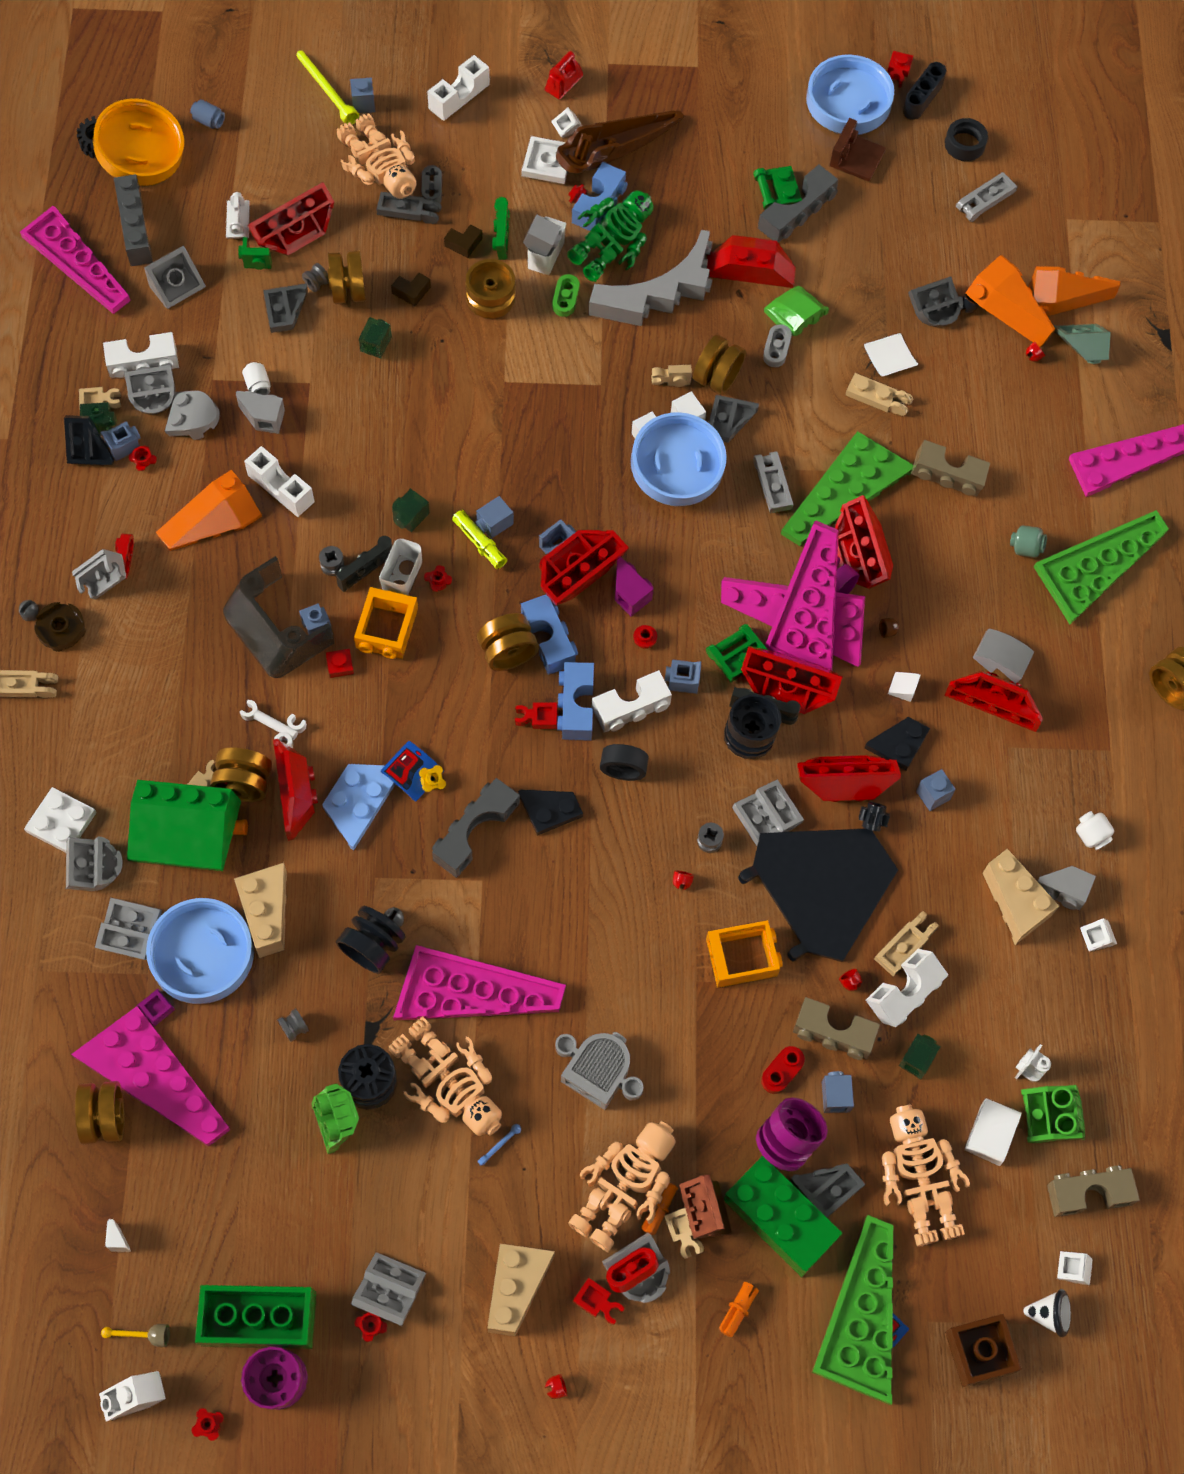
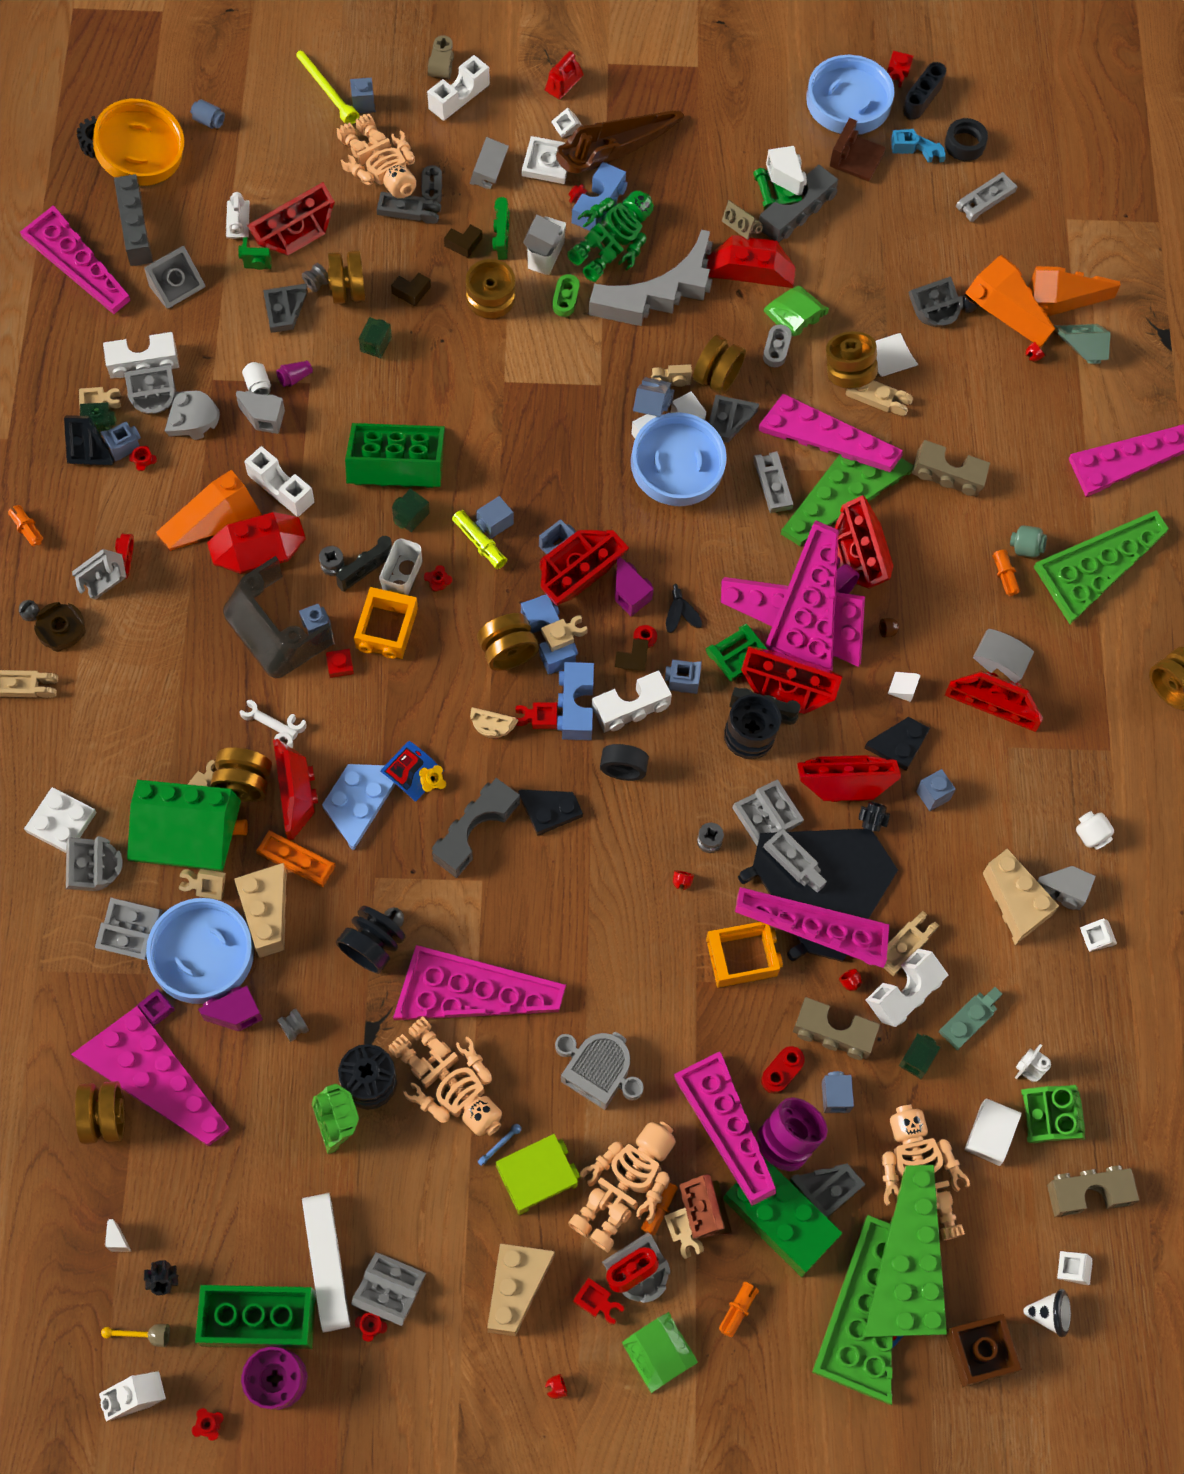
(26, 526): none -> orange axle
(161, 1277): none -> black gear
(207, 882): none -> tan plate
(232, 1011): none -> magenta slope
(256, 540): none -> red wedge
(292, 373): none -> magenta cone
(295, 858): none -> orange tile
(326, 1262): none -> white beam
(395, 455): none -> green slope
(441, 58): none -> dark tan piece
(489, 163): none -> light grey hinge
(492, 724): none -> tan tile
(537, 1173): none -> lime panel
(561, 634): none -> tan plate
(636, 659): none -> dark brown piece
(653, 397): none -> sand blue arch
(659, 1352): none -> bright green slope
(678, 607): none -> black piece
(719, 1109): none -> dark pink wing
(741, 220): none -> dark tan hinge
(785, 169): none -> white slope
(795, 860): none -> light grey hinge
(810, 426): none -> dark pink wing
(830, 928): none -> dark pink wing
(852, 359): none -> pearl gold wheel
(908, 141): none -> dark azure piece
(910, 1278): none -> bright green wing
(970, 1018): none -> sand green hinge
(1006, 572): none -> orange axle

